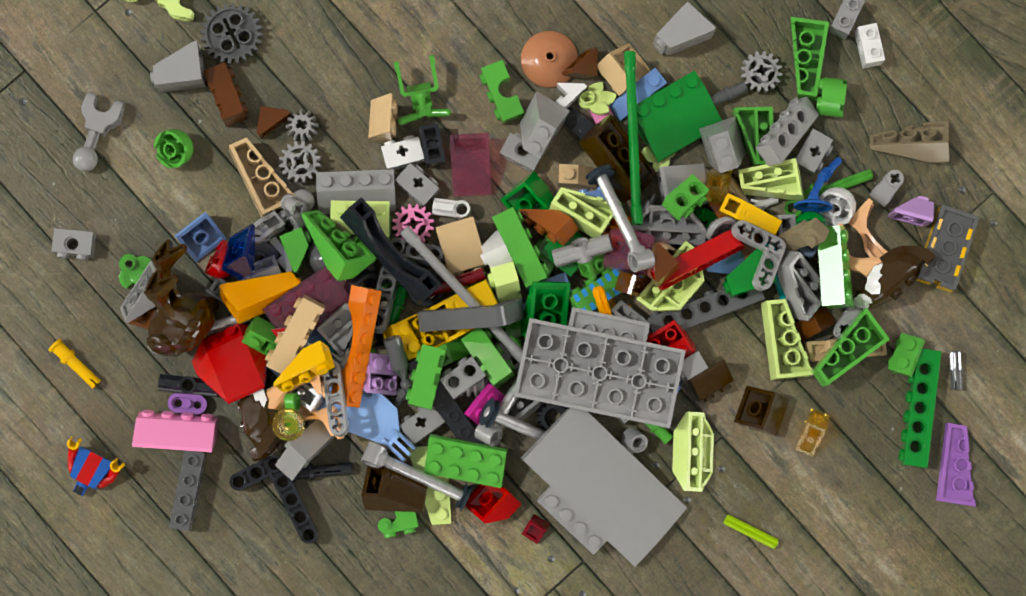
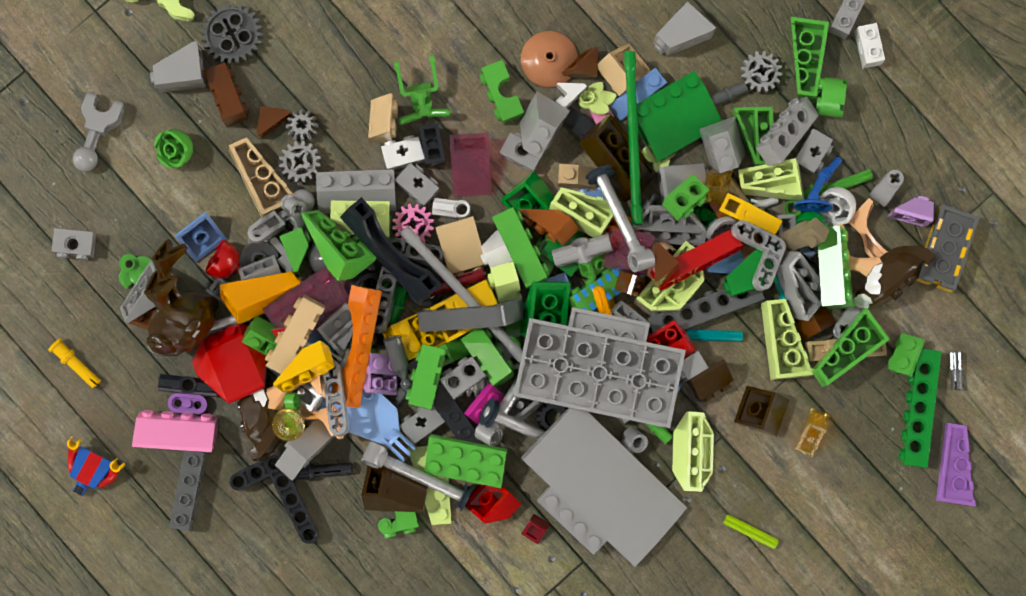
(240, 253): clear blue slope -> none
(715, 335): none -> teal axle
(922, 143): dark tan wedge -> none

